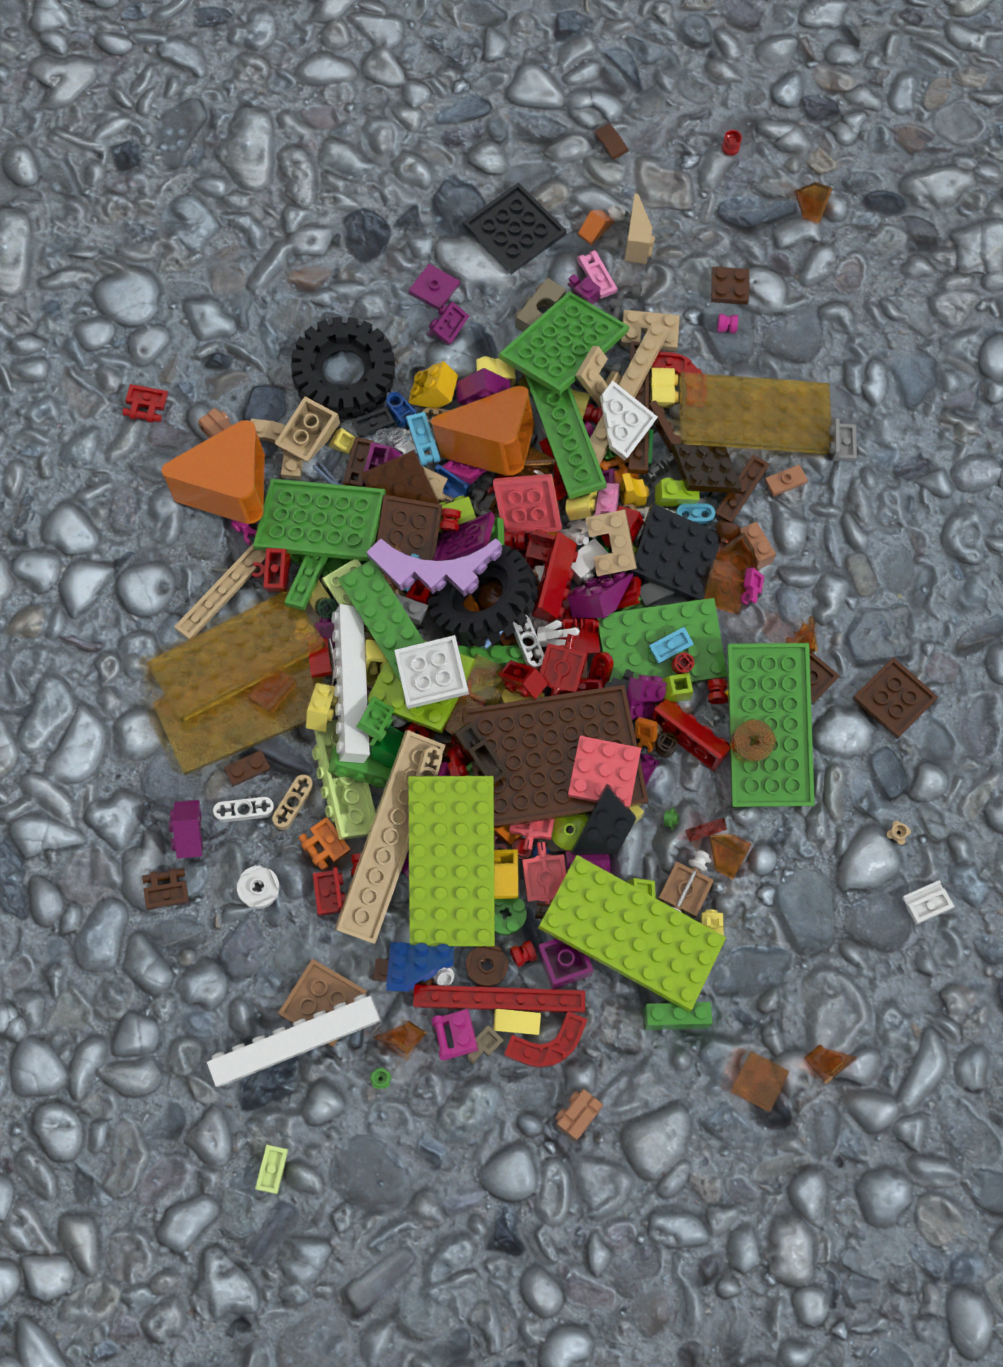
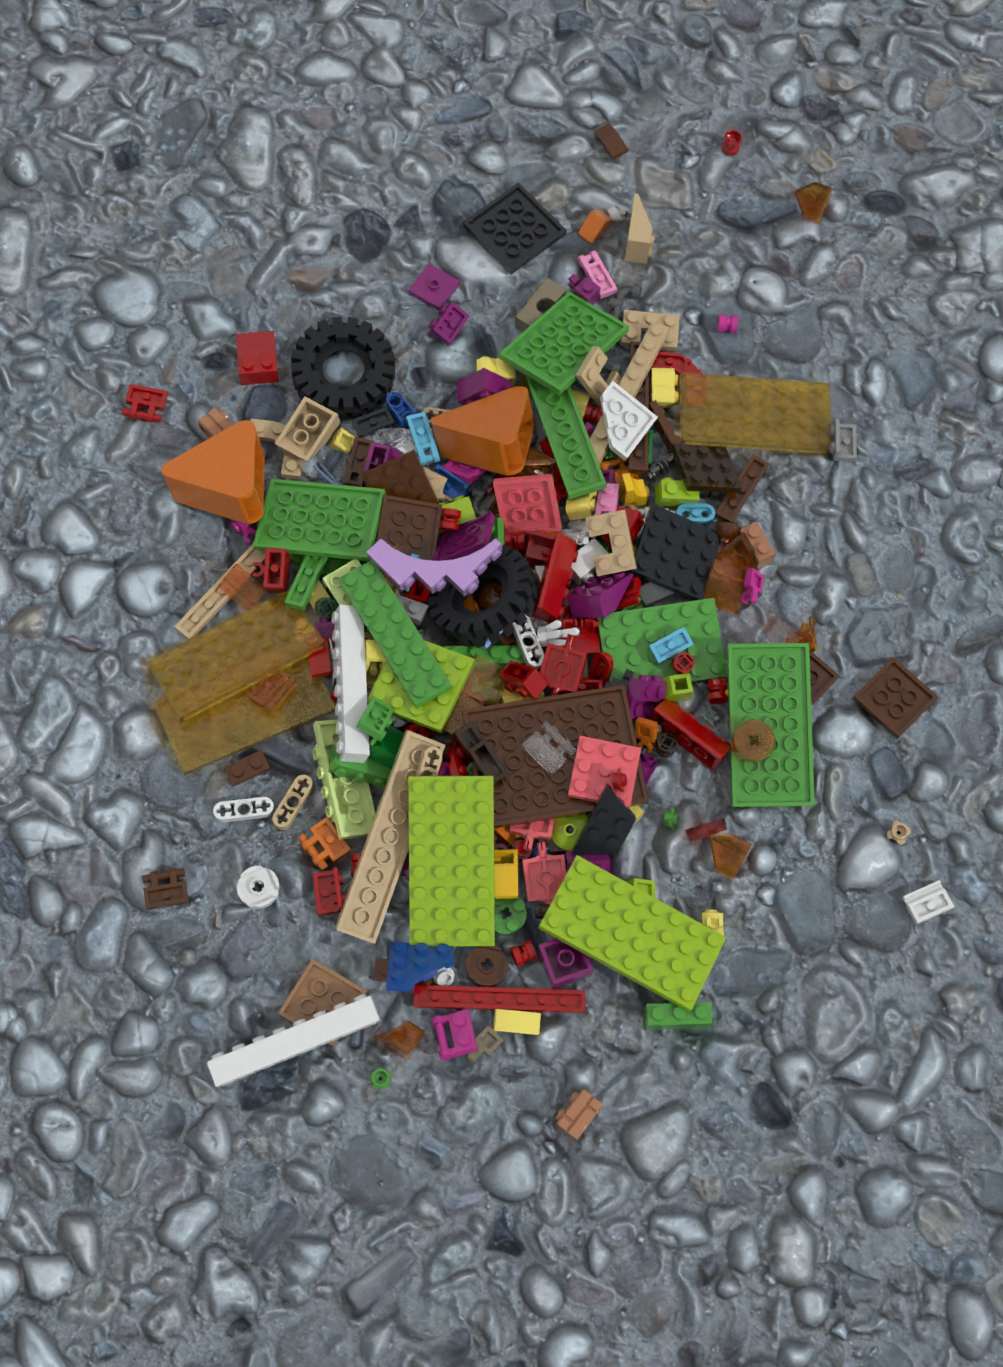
(186, 827): magenta brick -> none
(242, 587): none -> clear orange plate
(257, 358): none -> red slope
(271, 1169): yellowish green plate -> none
(321, 707): light yellow brick -> none
(431, 672): white plate -> none
(434, 386): yellow slope -> none
(544, 752): none -> clear plate
(549, 1053): red plate -> none
(619, 780): none -> red plate
(686, 886): medium nougat plate -> none
(730, 285): reddish brown plate -> none
(760, 1081): clear orange slope -> none
(786, 480): nougat plate -> none
(828, 1062): clear orange slope -> none

